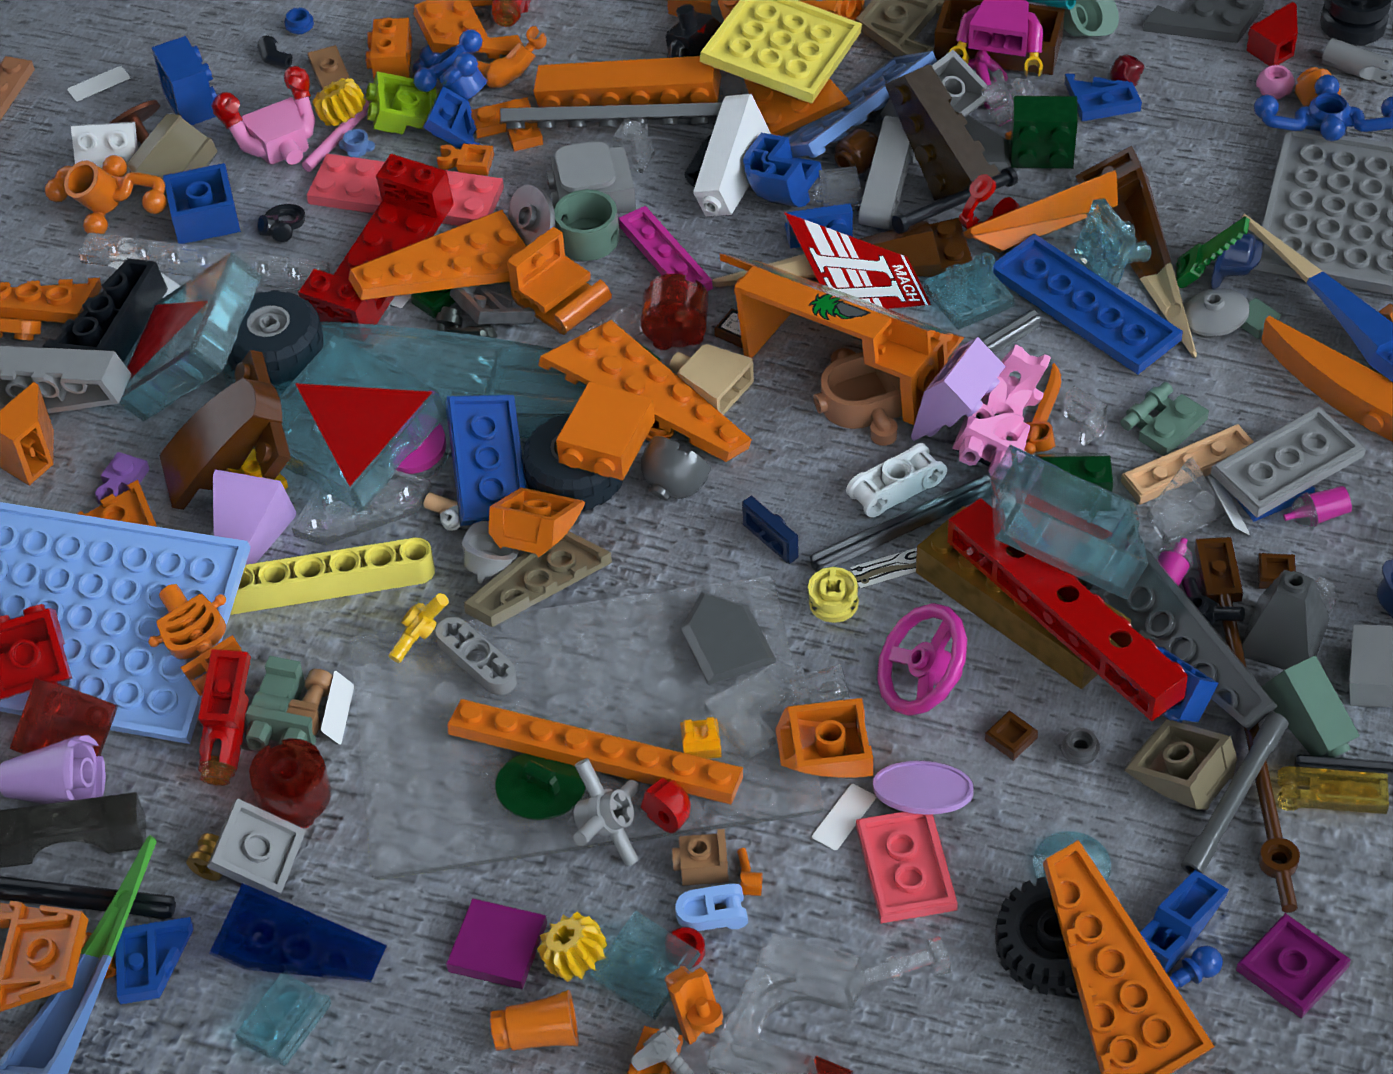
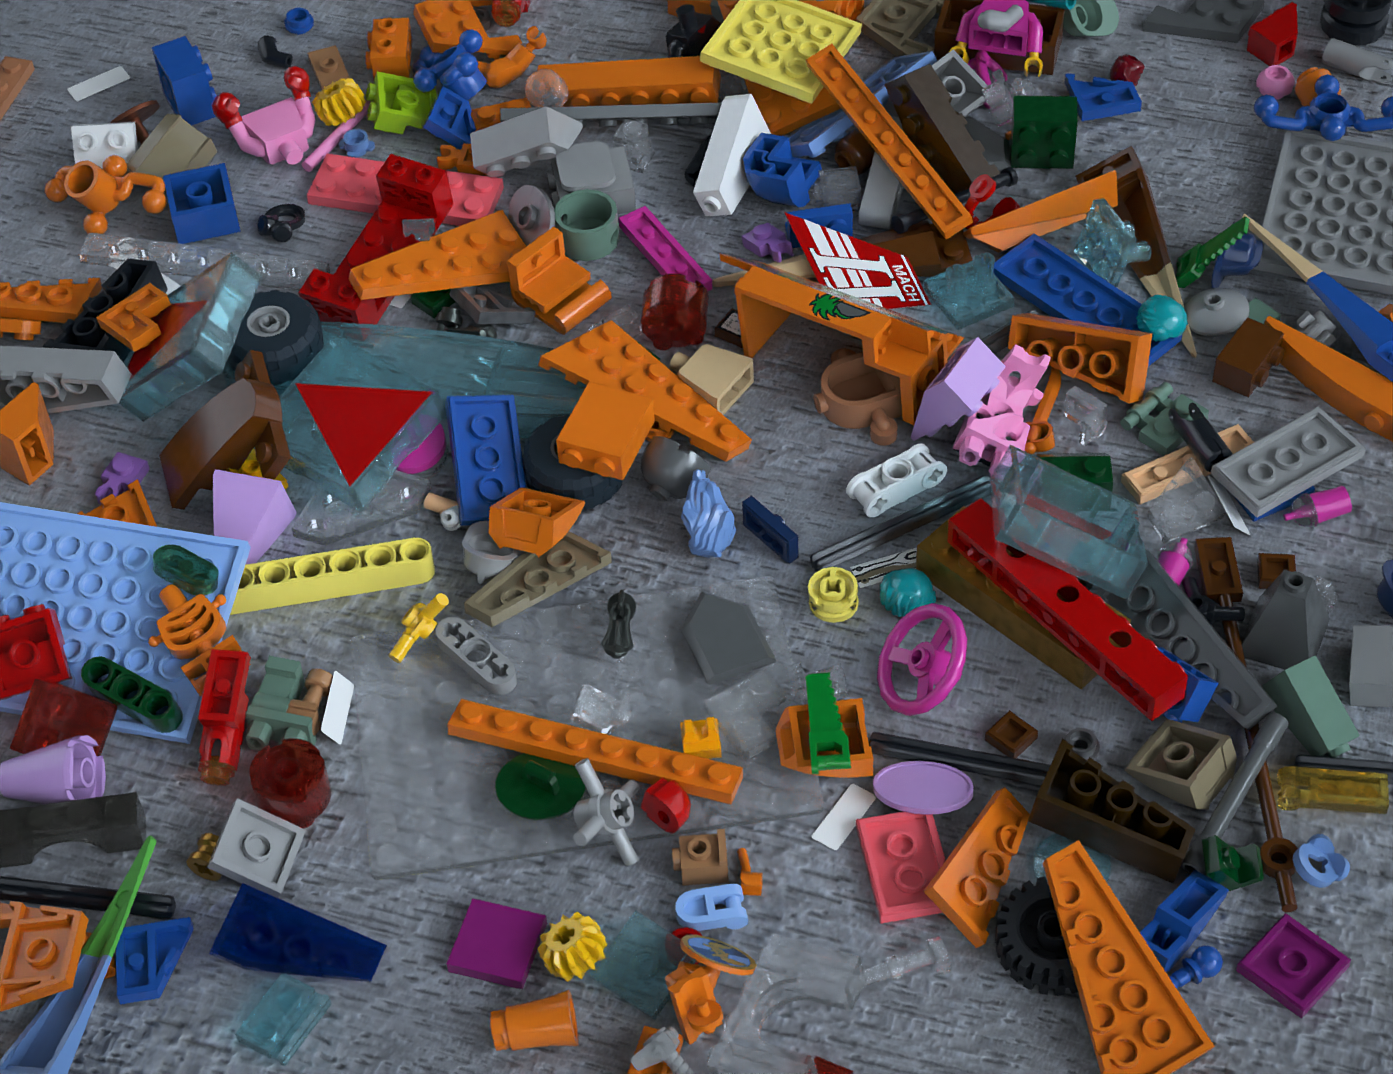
(131, 318): none -> orange plate
(142, 705): none -> dark green beam
(185, 570): none -> clear green plate
(420, 228): none -> clear light blue tile
(522, 141): none -> light grey slope
(538, 85): none -> clear head
(601, 711): none -> clear bracket
(618, 640): none -> pearl dark grey piece
(707, 517): none -> medium blue hair
(716, 956): none -> shield
(767, 240): none -> medium lavender plate
(825, 725): none -> green piece
(889, 141): none -> orange plate
(906, 590): none -> teal hair
(959, 758): none -> black axle
(978, 867): none -> orange wing
(998, 20): none -> light grey arm
(1097, 354): none -> orange wedge
(1109, 816): none -> dark brown wedge
(1162, 317): none -> teal hair
(1200, 437): none -> black piece
(1232, 866): none -> dark green bracket
(1248, 357): none -> reddish brown brick
(1318, 327): none -> light grey gear
(1320, 849): none -> medium blue piece

